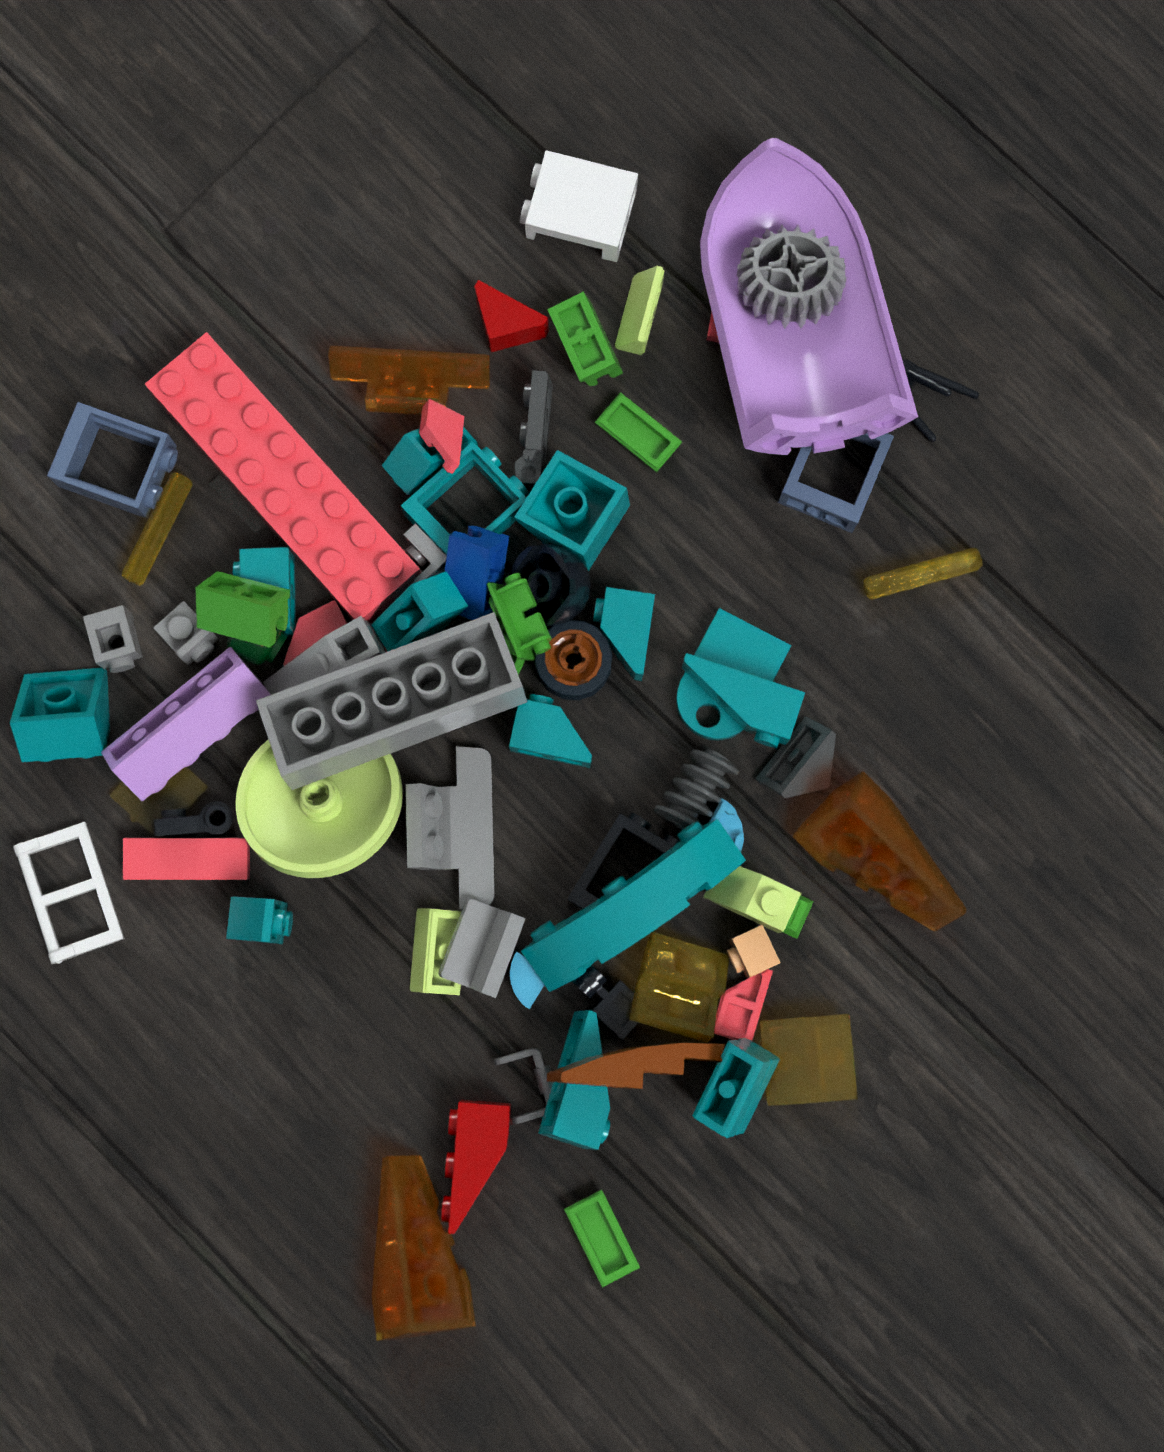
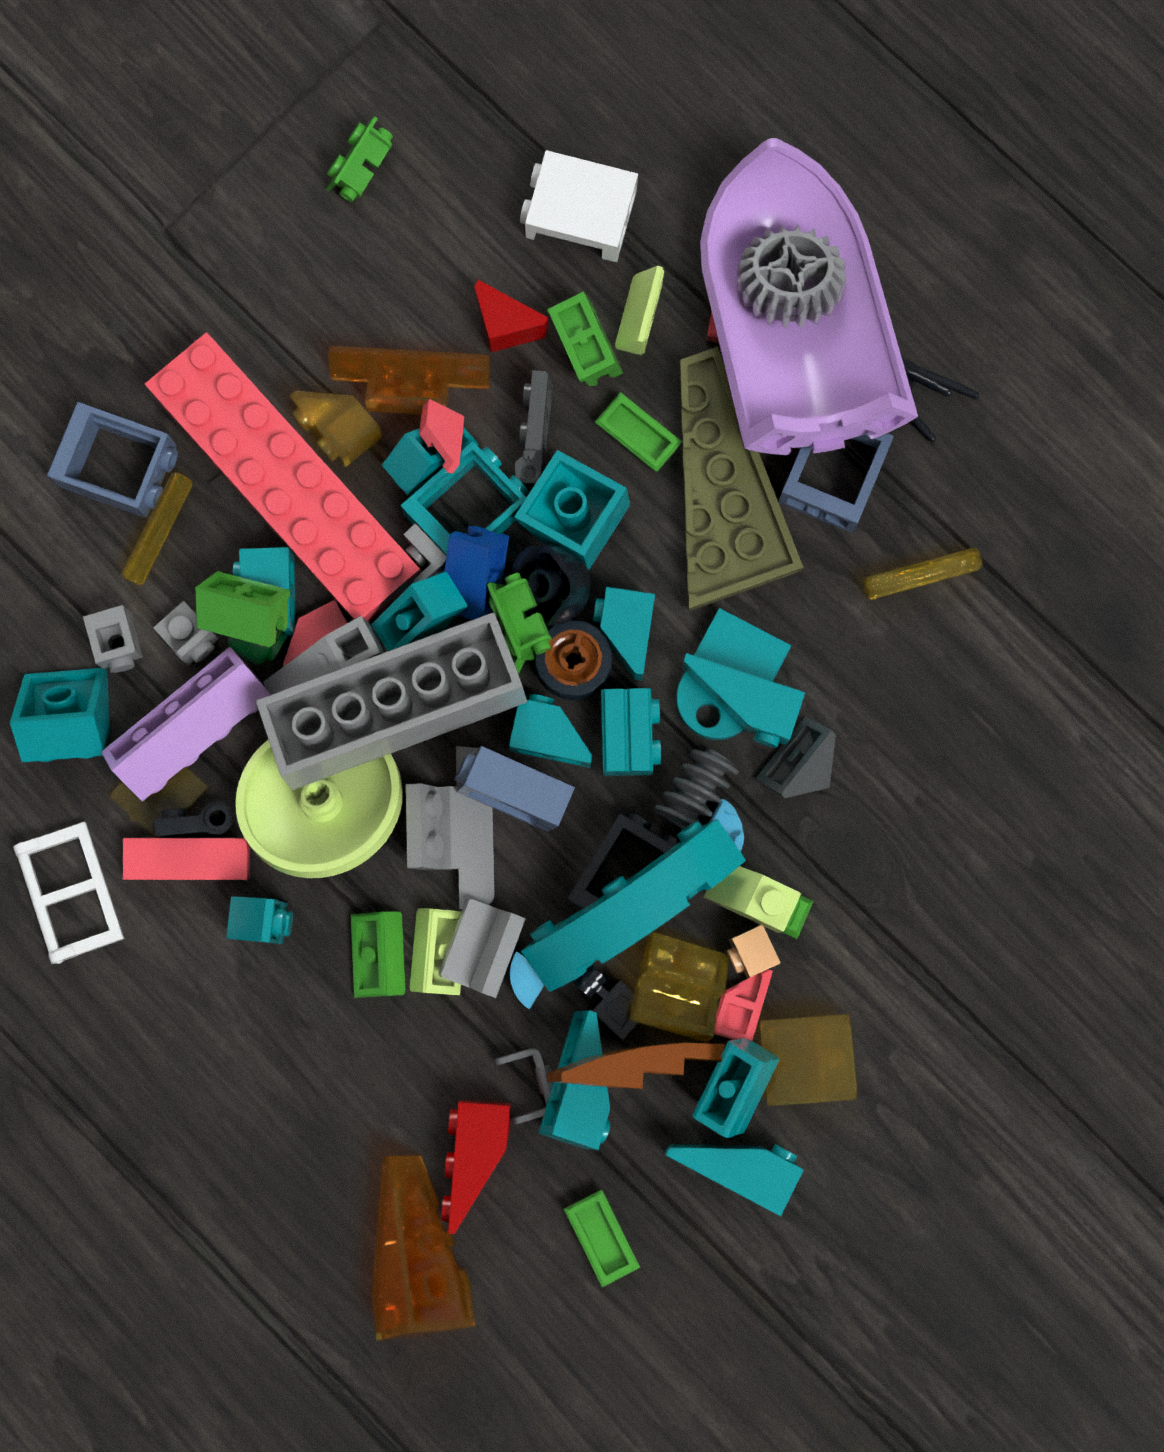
(339, 421): none -> clear yellow slope
(367, 146): none -> bright green hinge
(377, 954): none -> bright green slope
(513, 788): none -> sand blue window
(628, 732): none -> teal brick
(730, 508): none -> olive wing
(748, 1170): none -> teal slope
(873, 843): clear orange wedge -> none

